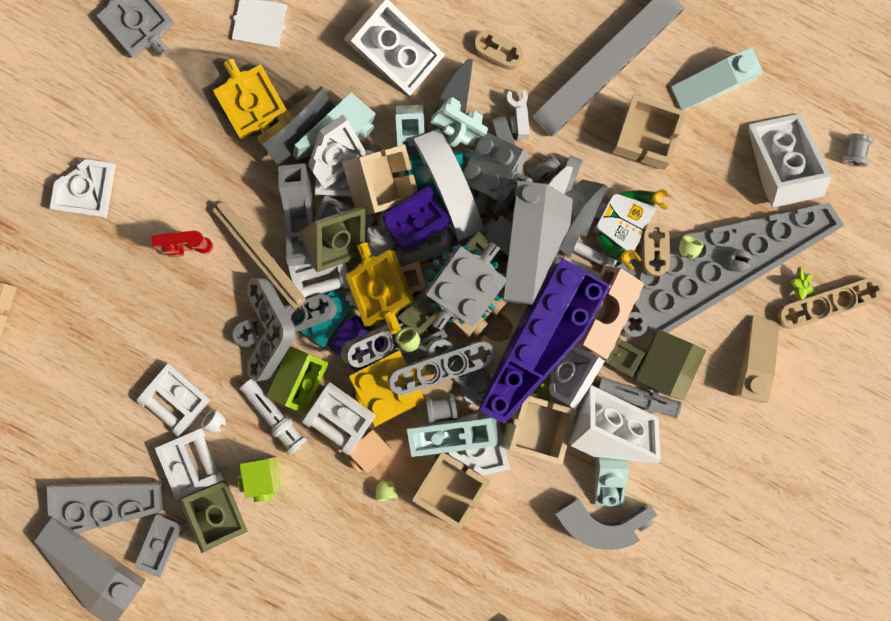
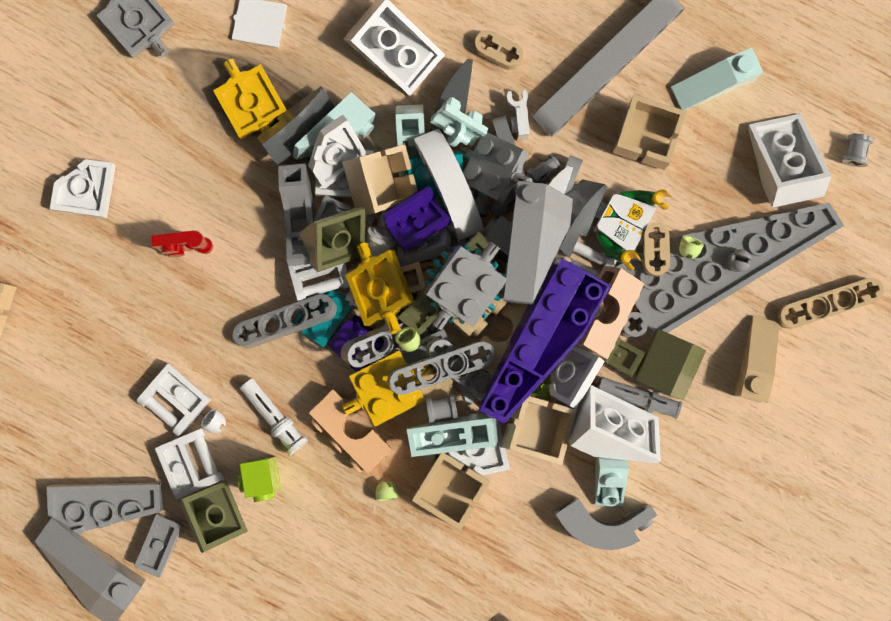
(259, 255): tan axle -> none
(278, 327): light grey beam -> none
(297, 379): lime brick -> none
(343, 412): white plate -> none
(802, 285): lime plant -> none

